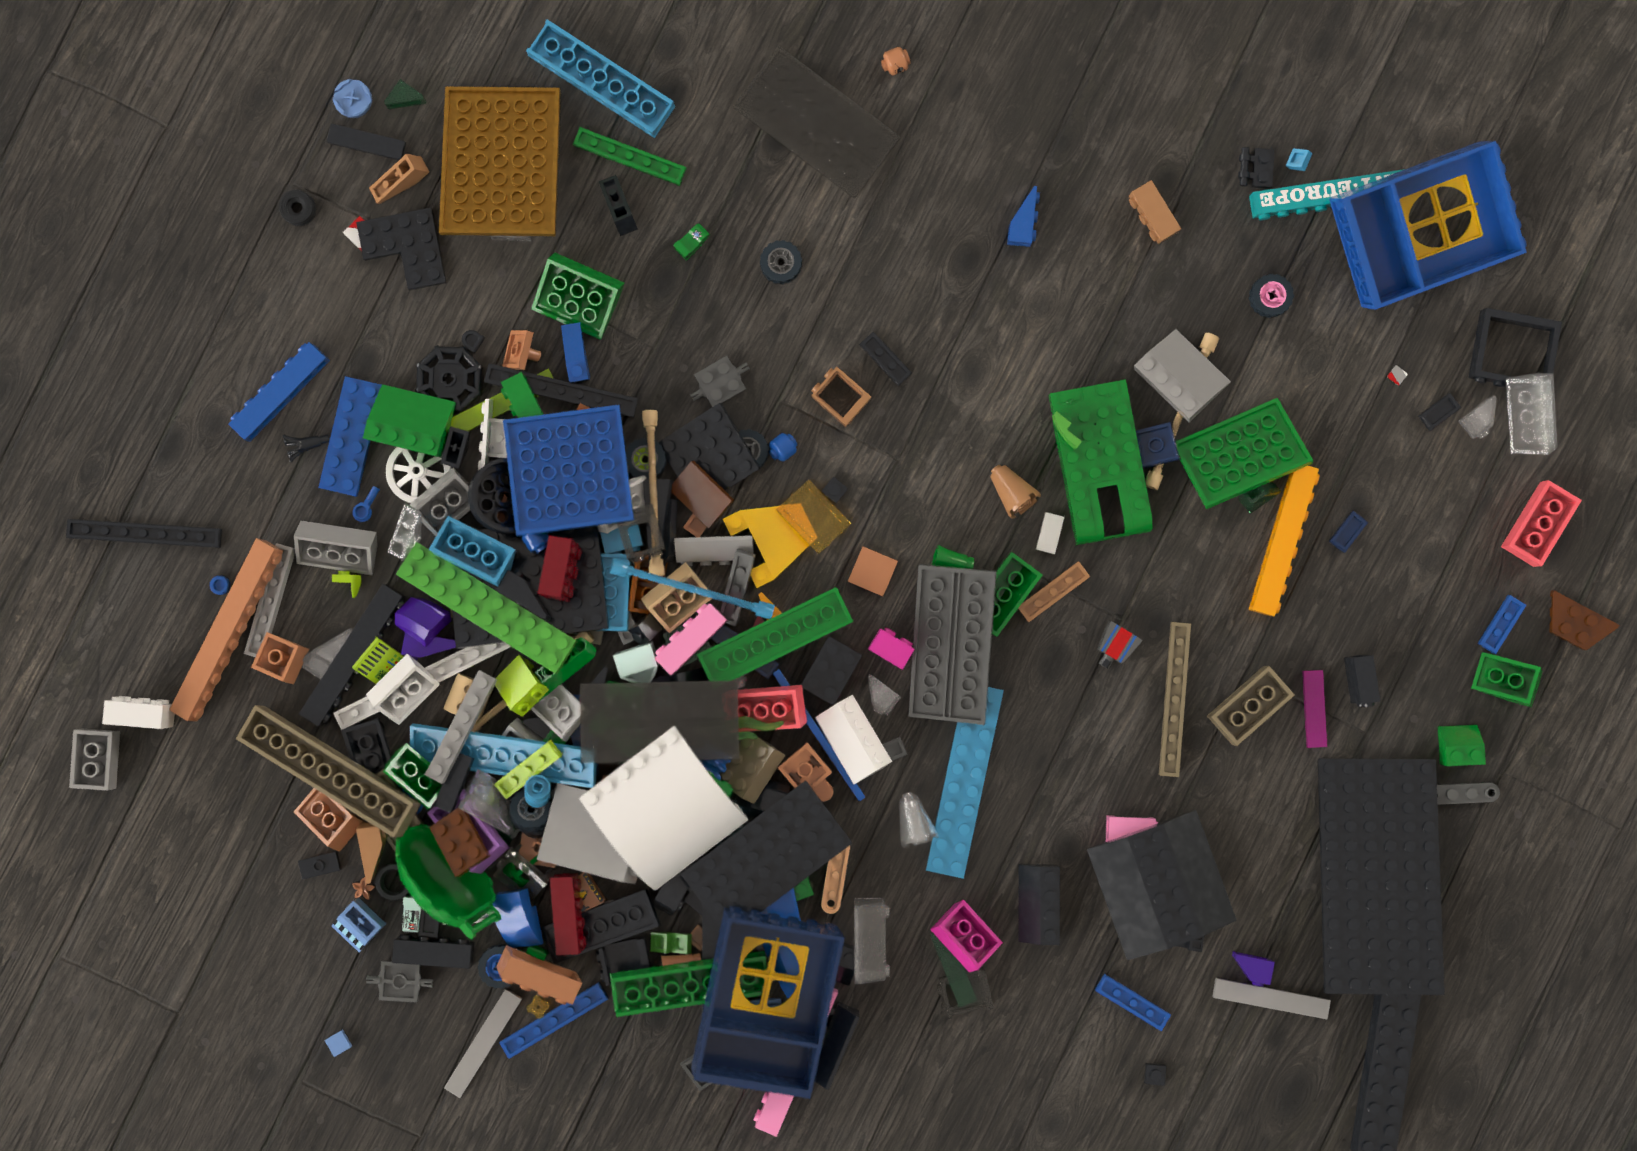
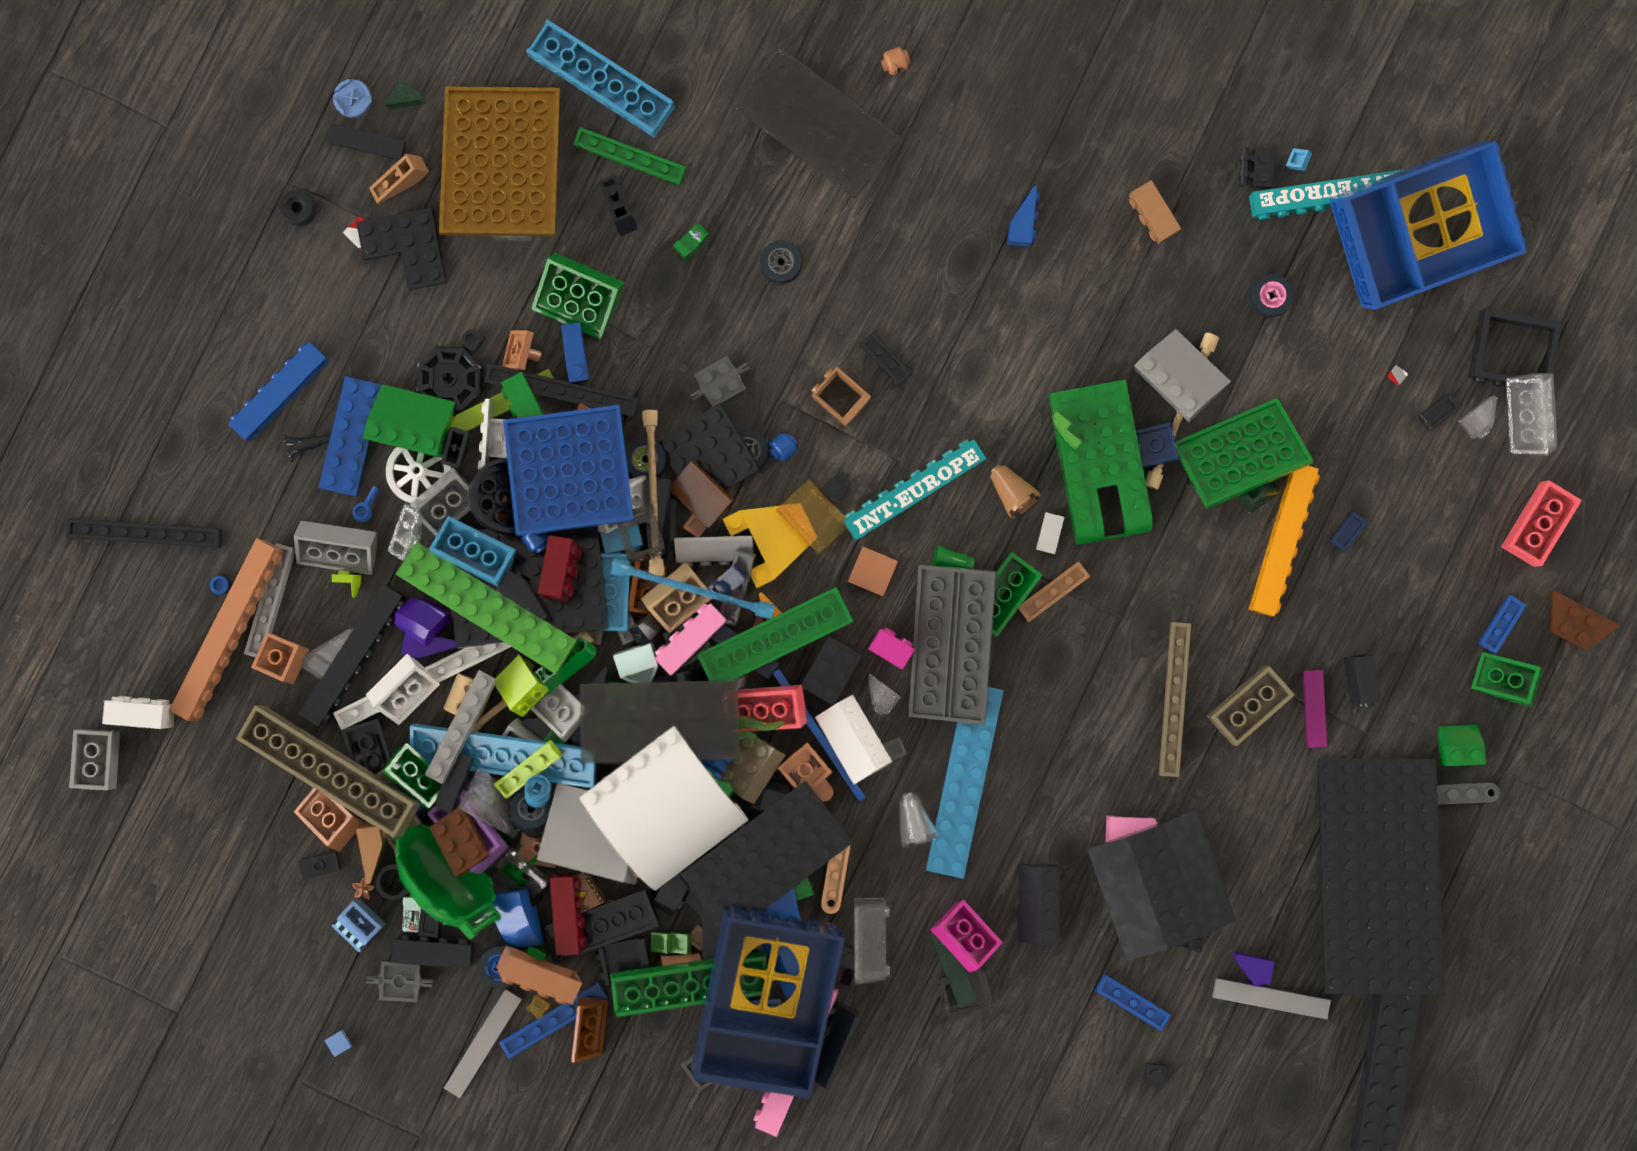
(377, 660): lime tile -> none
(589, 1028): none -> dark orange slope
(728, 581): none -> tile
(913, 490): none -> teal brick
(1116, 644): torso -> none

